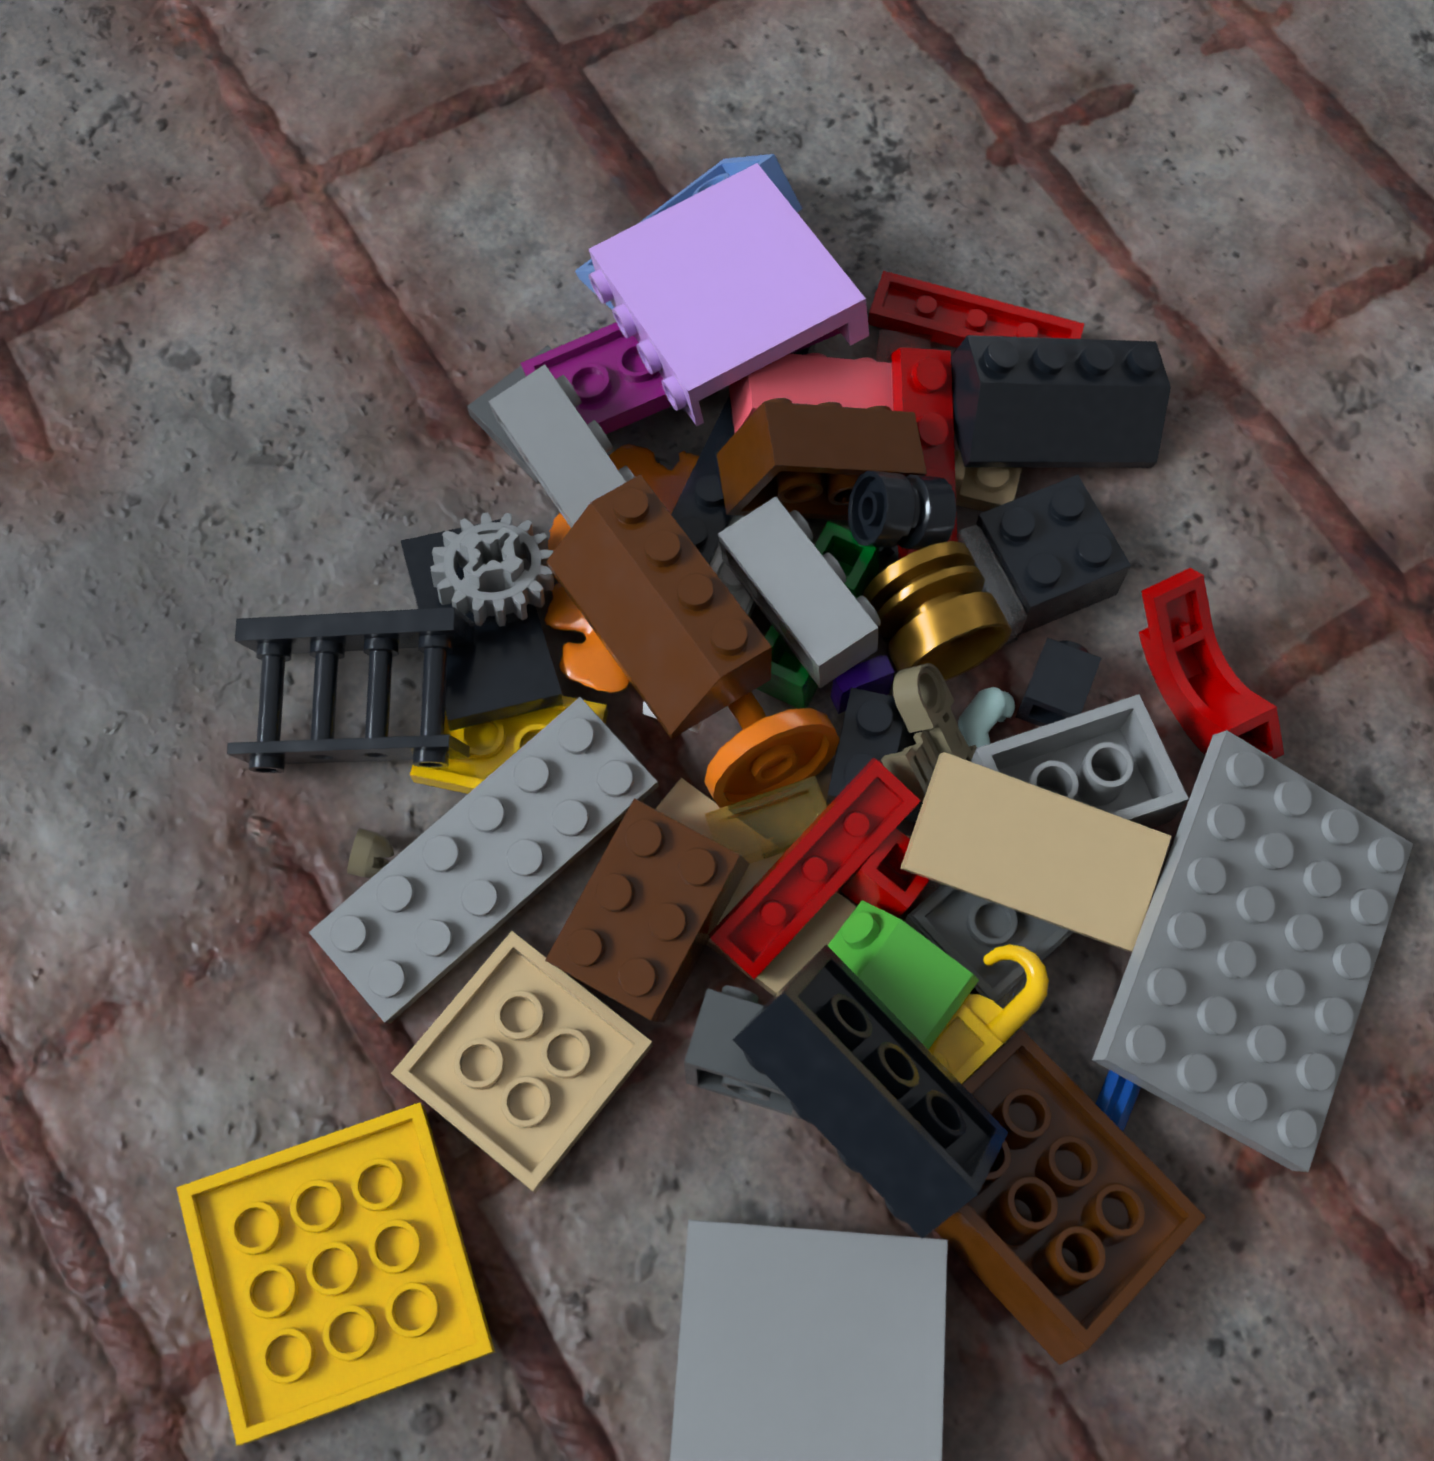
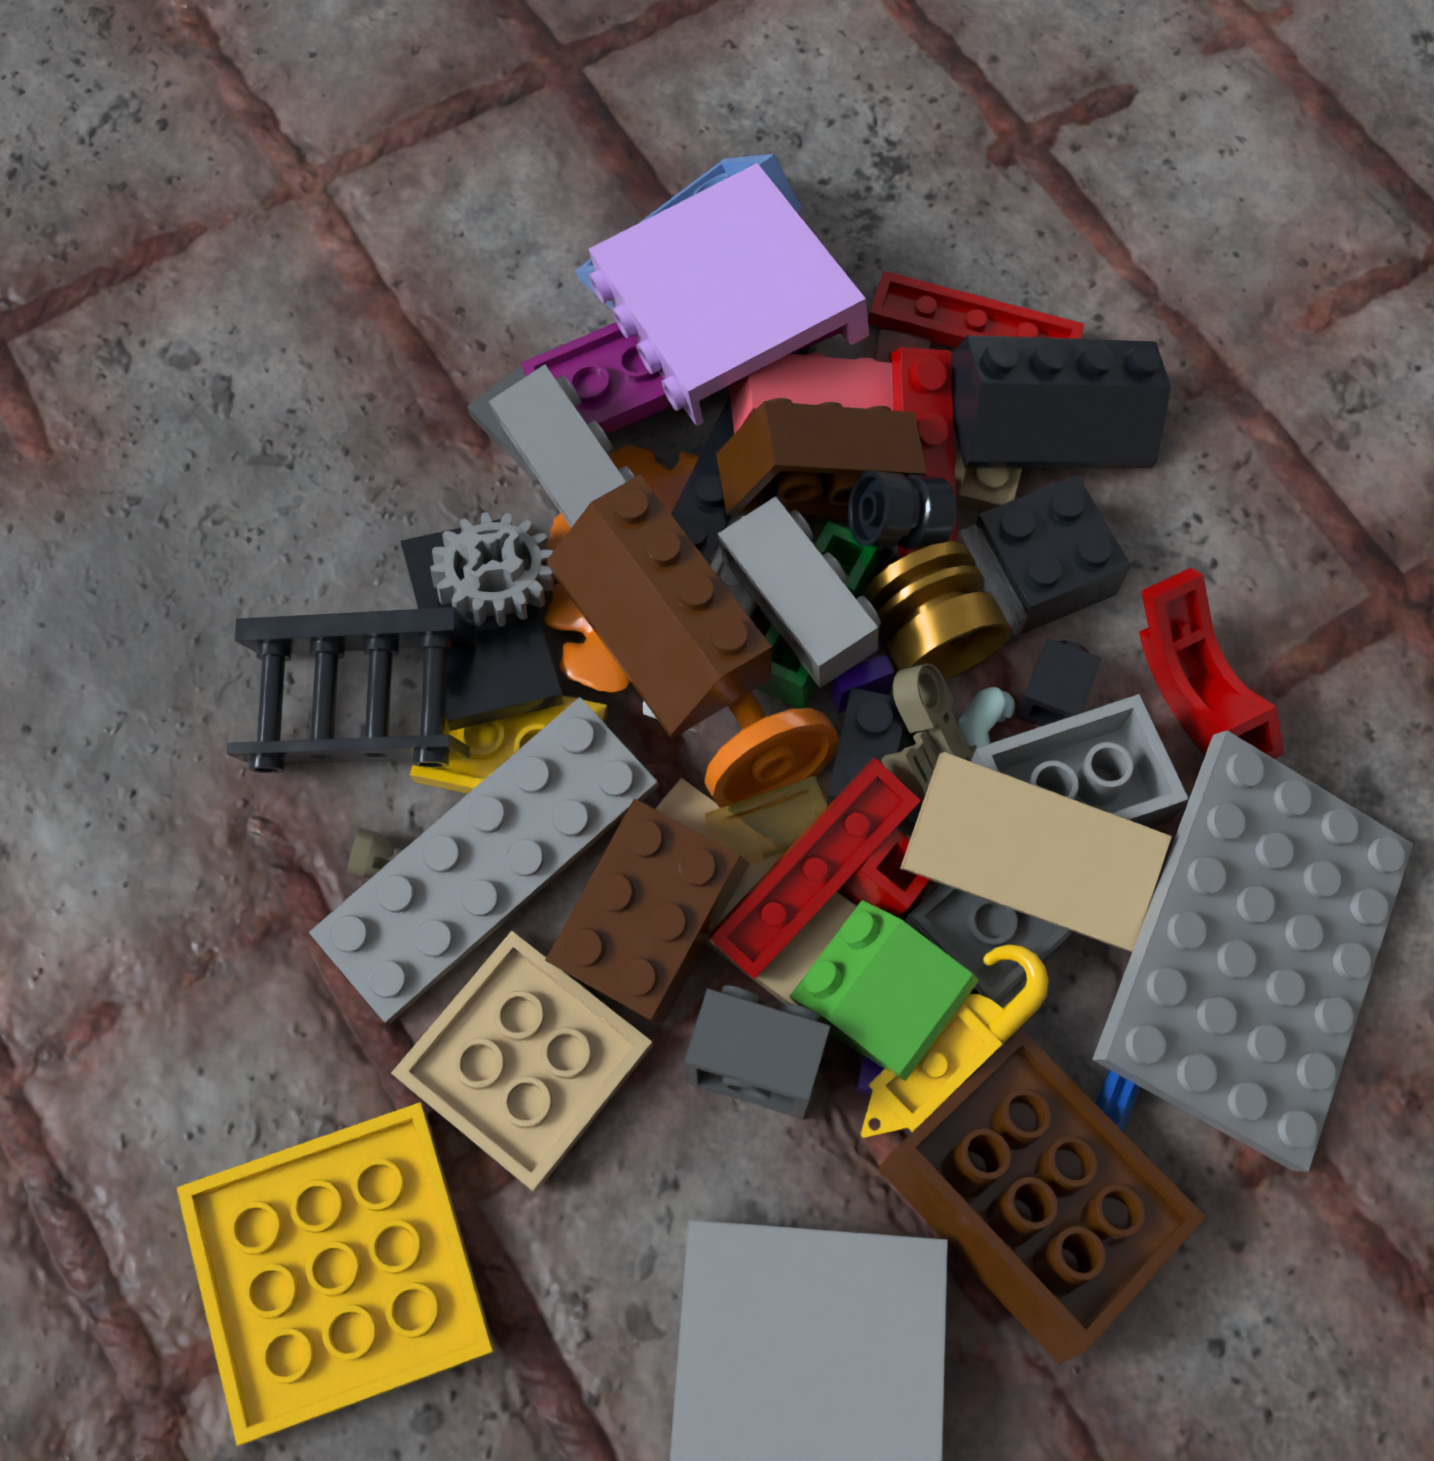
(874, 1092): black slope -> none

